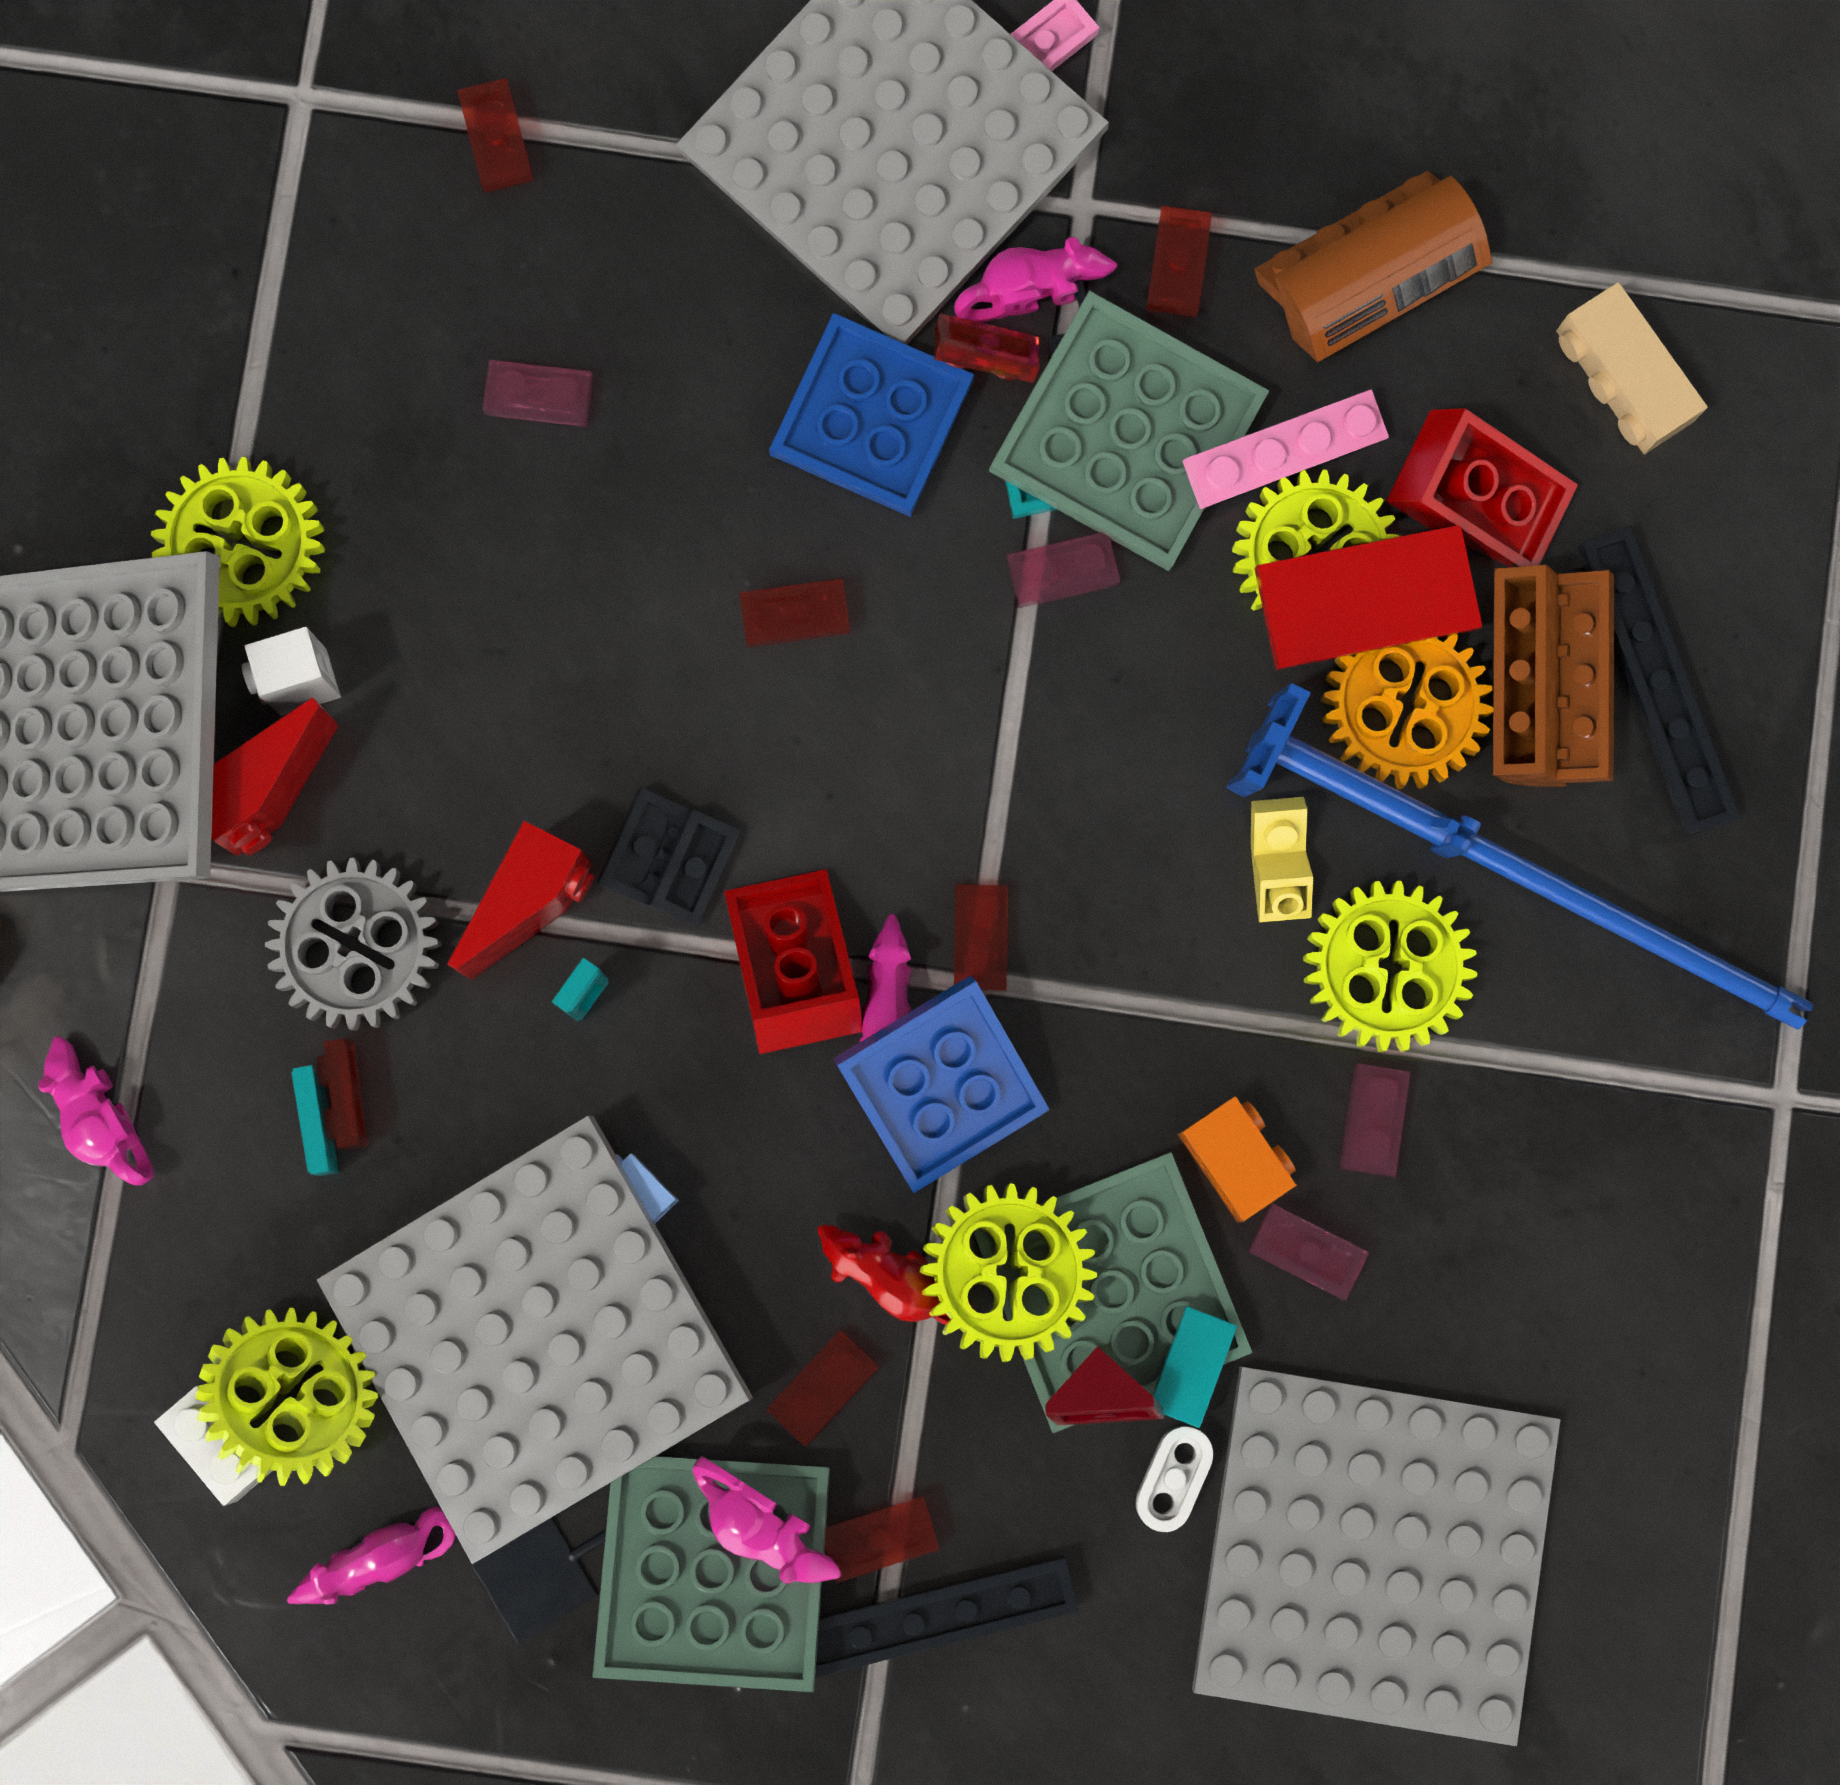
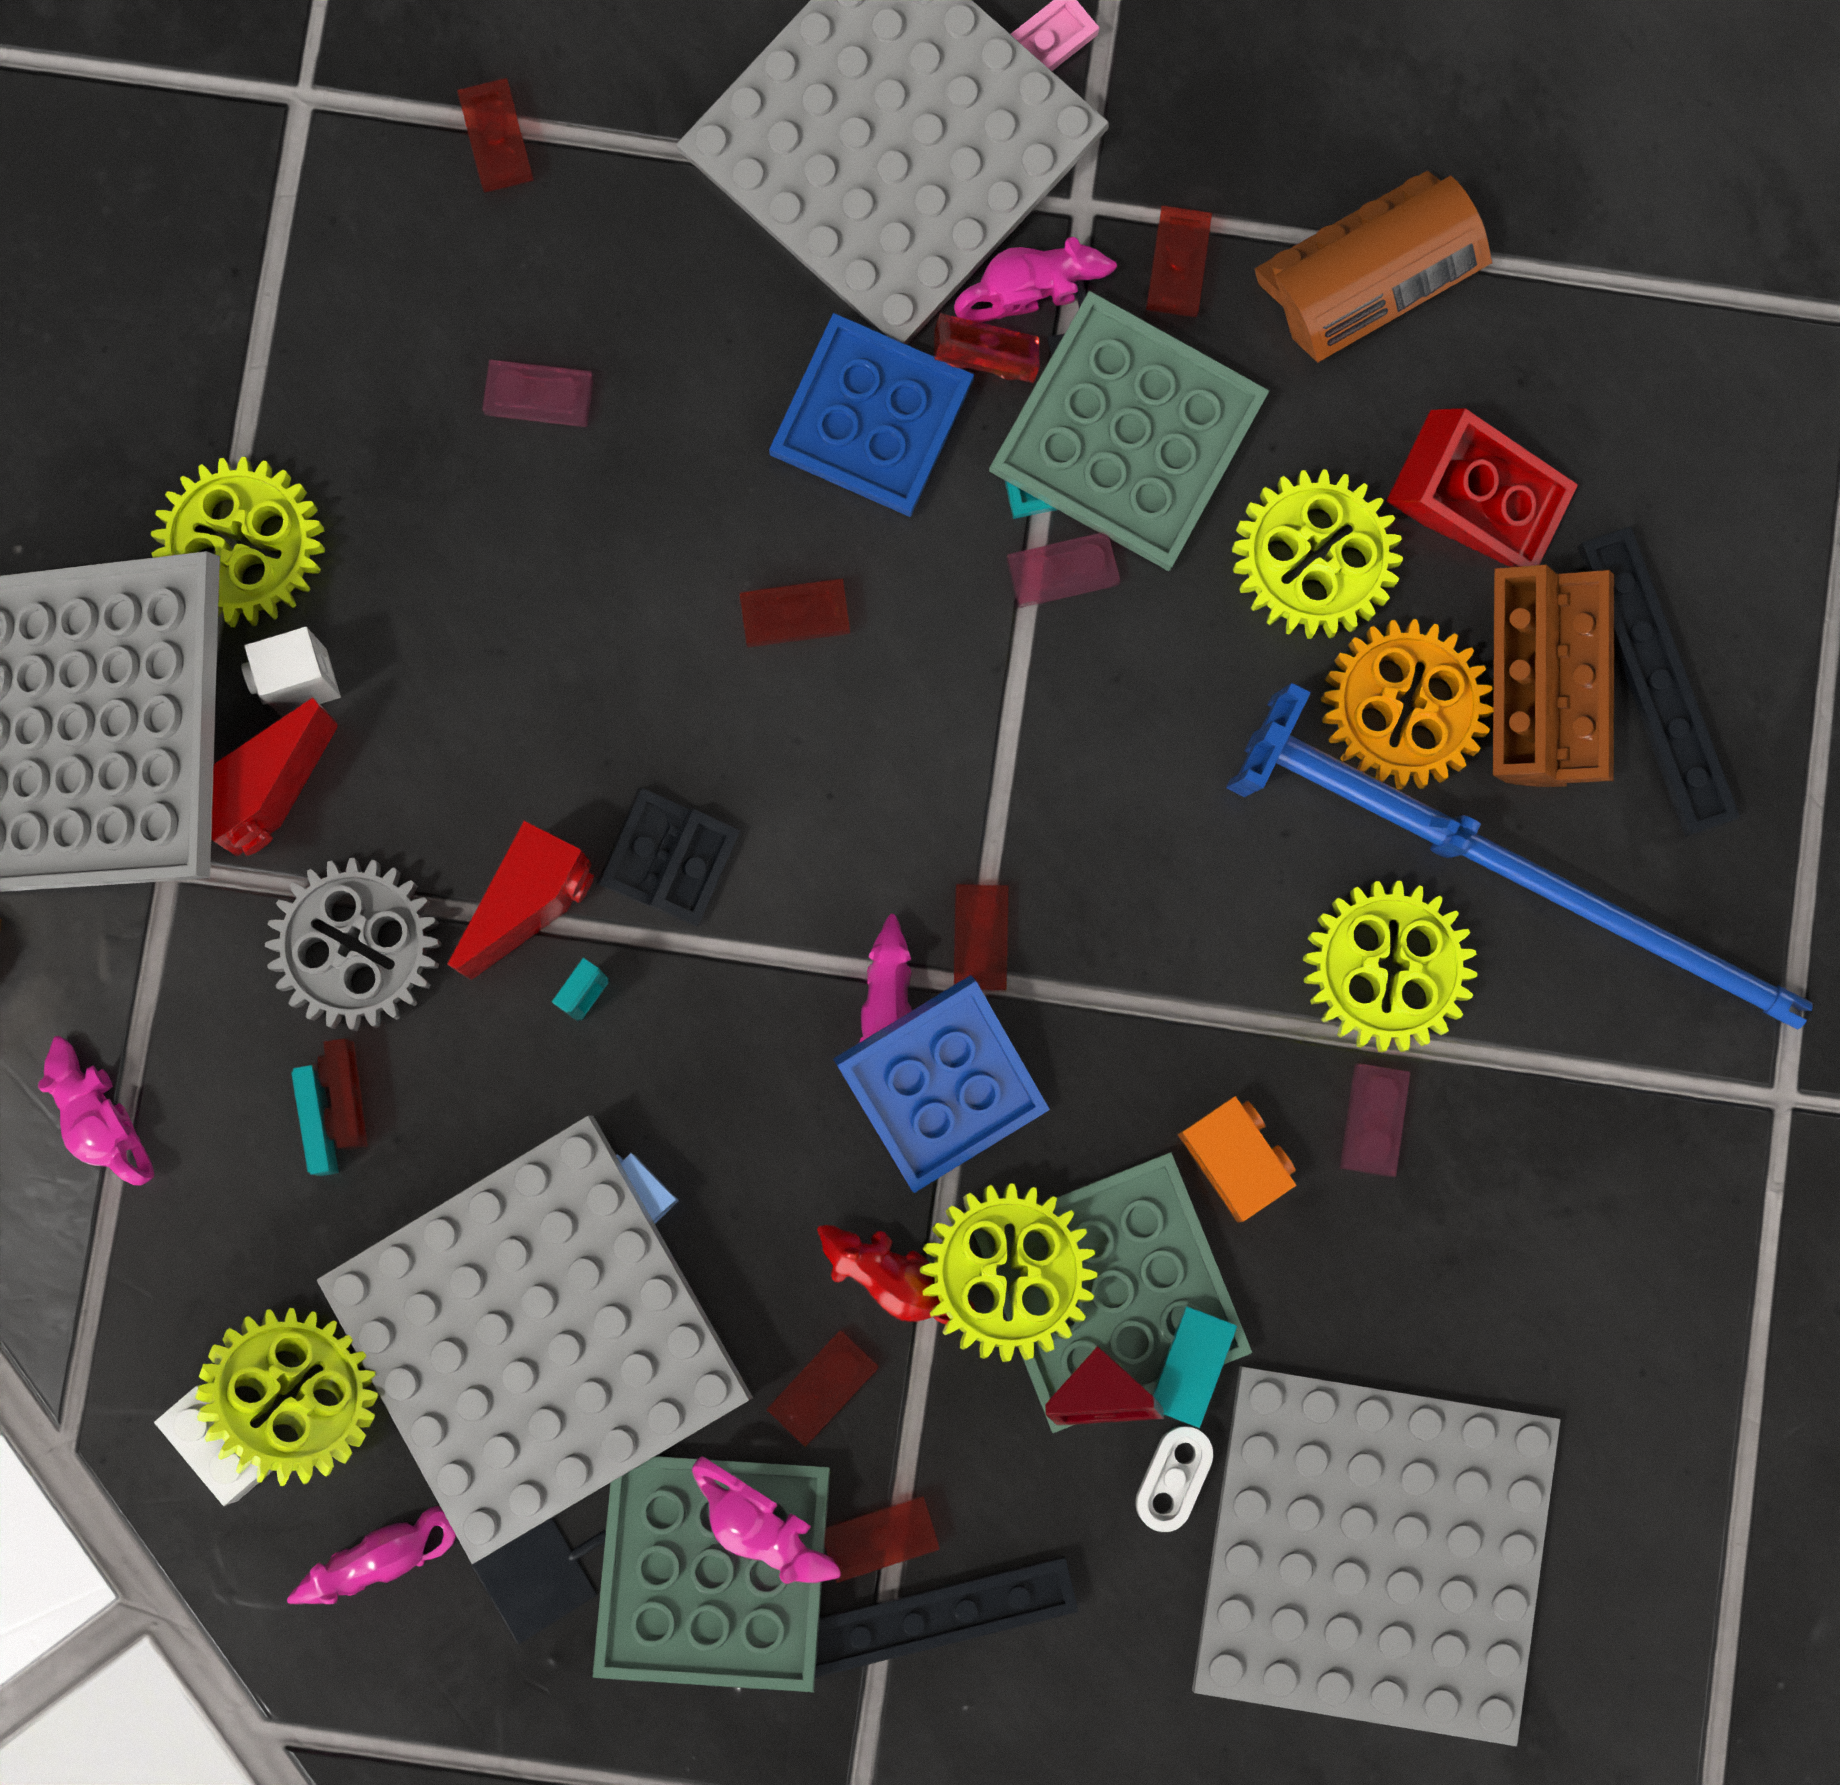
(794, 961): red slope -> none
(1280, 859): light yellow slope -> none
(1285, 449): bright pink plate -> none
(1308, 1252): clear pink plate -> none
(1368, 597): red tile -> none
(1630, 369): tan brick -> none

